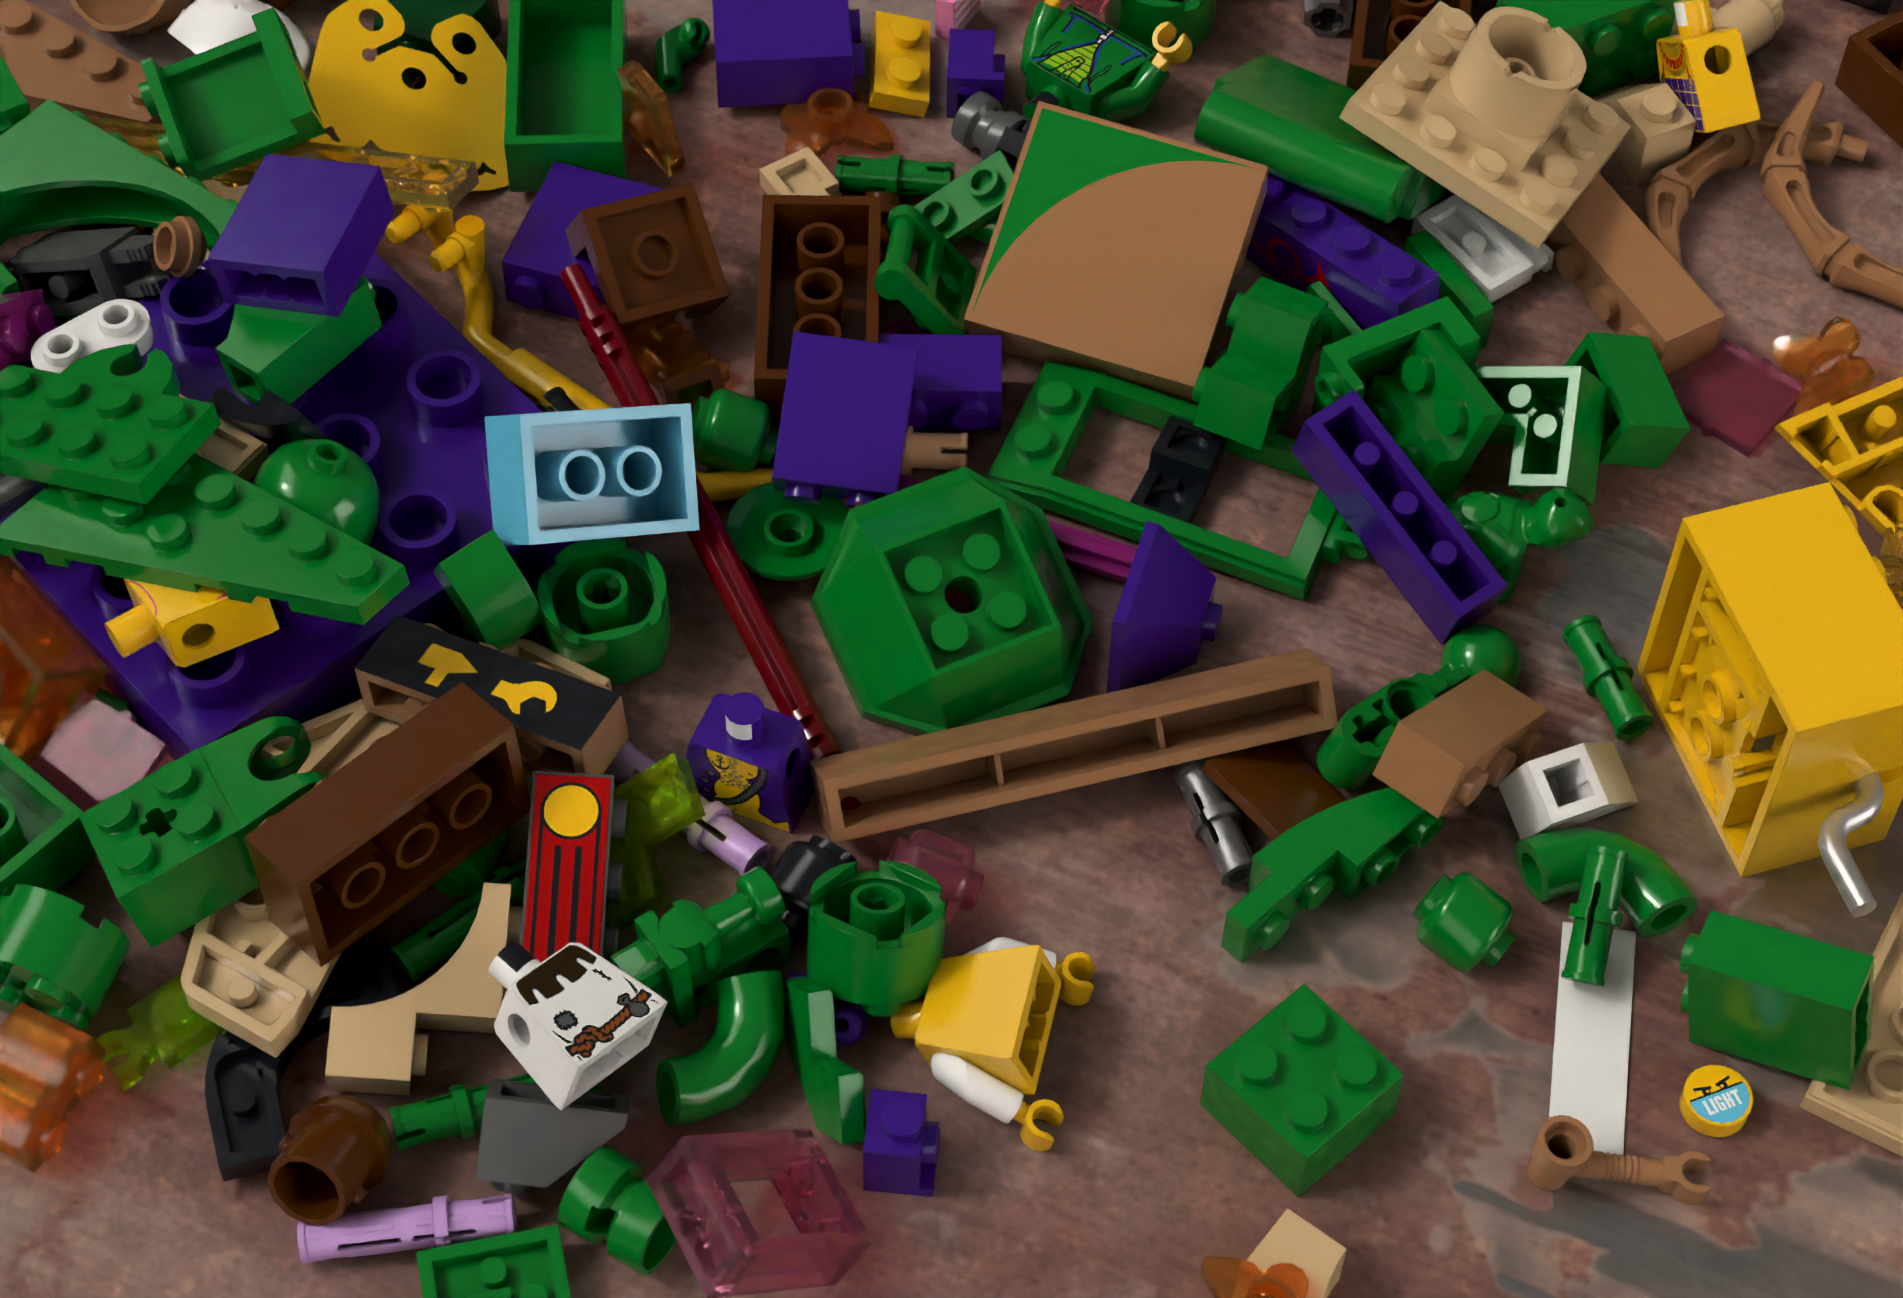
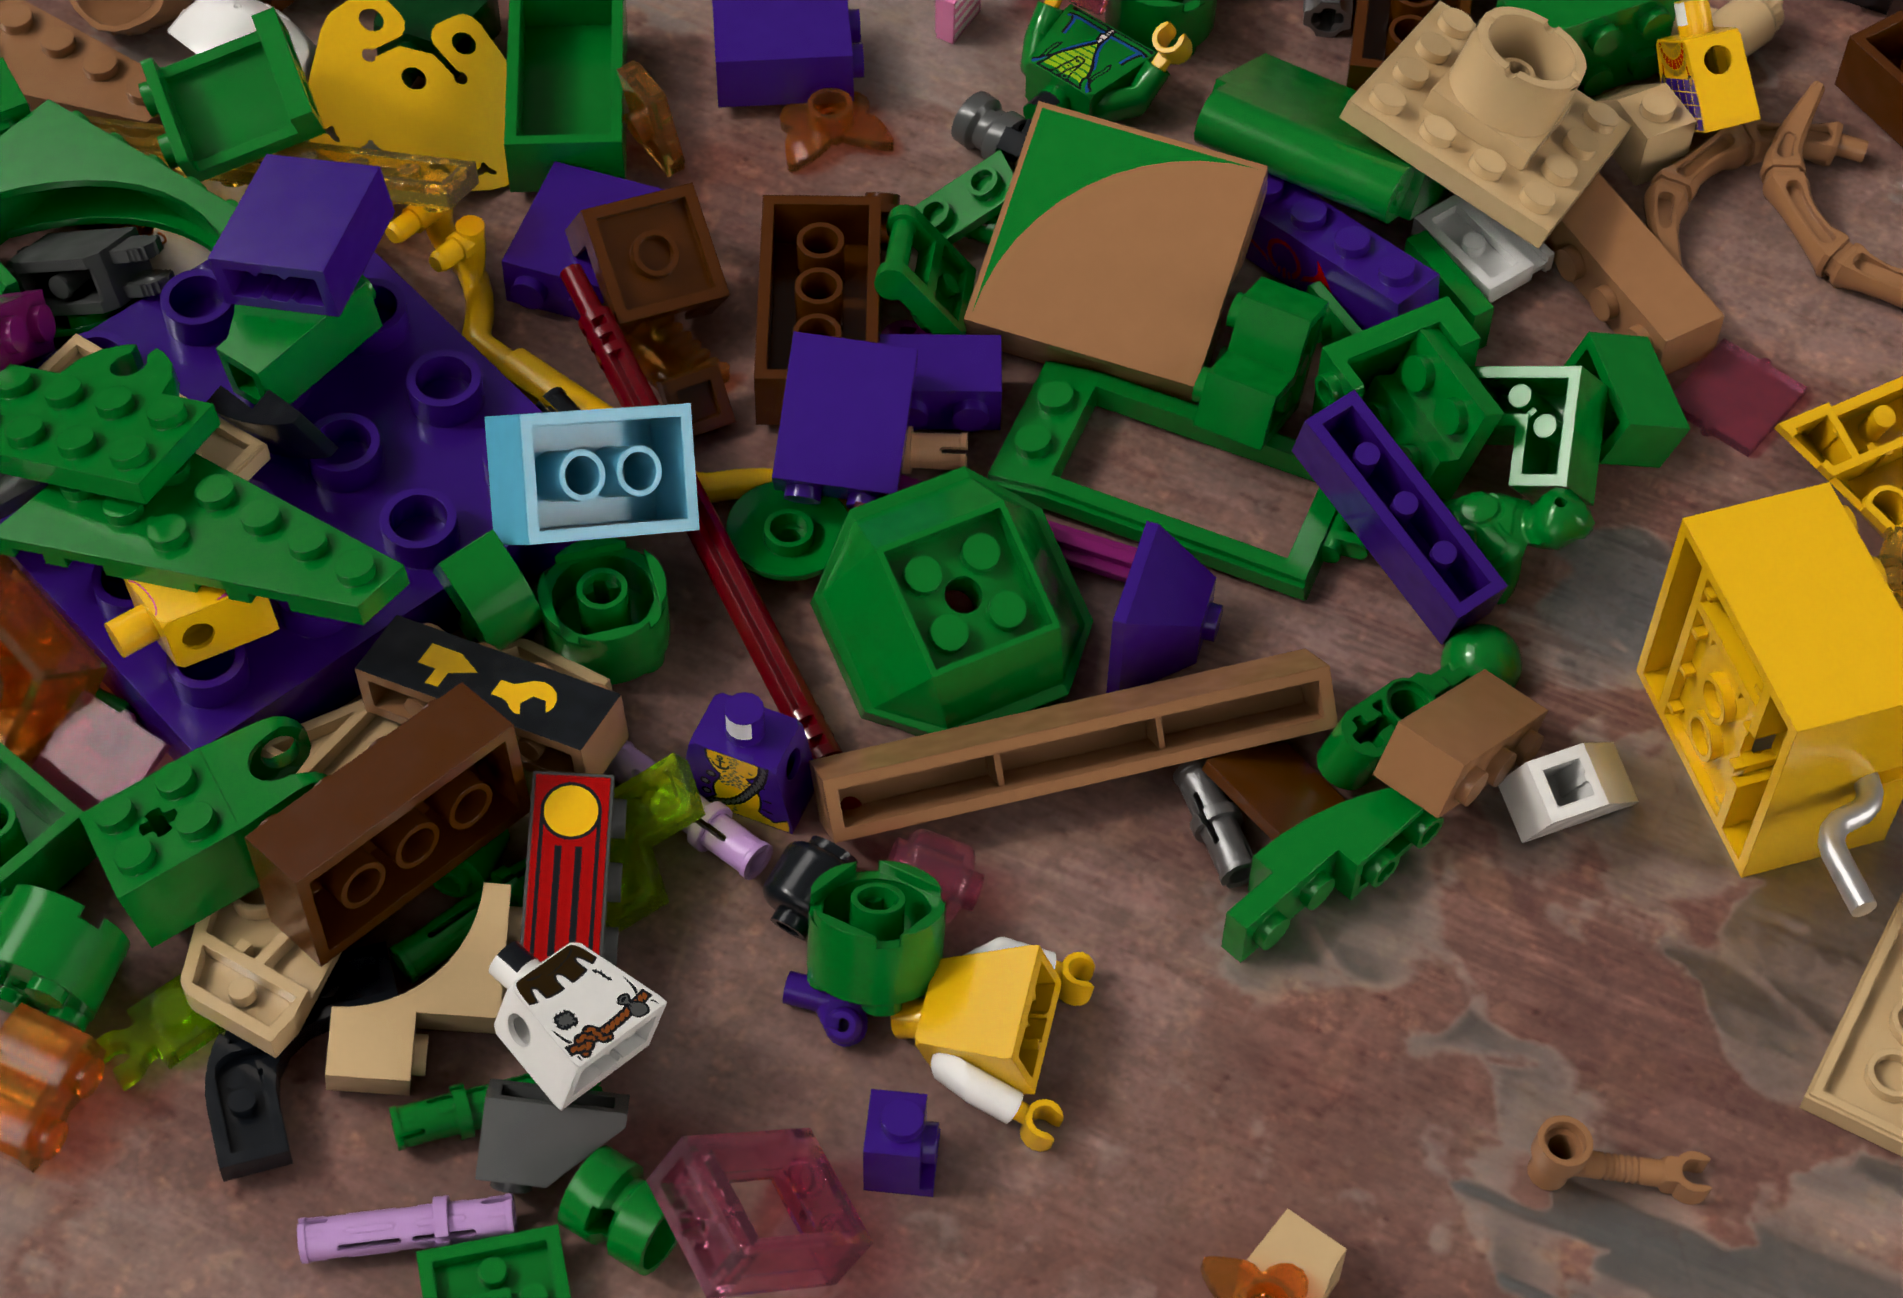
(100, 328): white plate -> none
(179, 246): medium nougat plate -> none
(325, 483): green cylinder -> none
(329, 1159): reddish brown piece -> none
(676, 50): green arm -> none
(701, 946): green hips -> none
(733, 431): green head -> none
(734, 1058): green cylinder -> none
(798, 175): tan plate -> none
(830, 1086): green tile -> none
(892, 175): green pin -> none
(899, 64): yellow plate -> none
(973, 67): dark purple brick -> none
(1180, 470): black slope -> none
(1301, 1089): green piece -> none
(1464, 922): green head -> none
(1594, 1045): white sticker -> none
(1595, 915): green pin -> none
(1607, 677): green pin -> none
(1651, 889): green cylinder -> none
(1716, 1101): tile -> none
(1778, 998): green brick -> none
(1824, 364): clear orange animal -> none

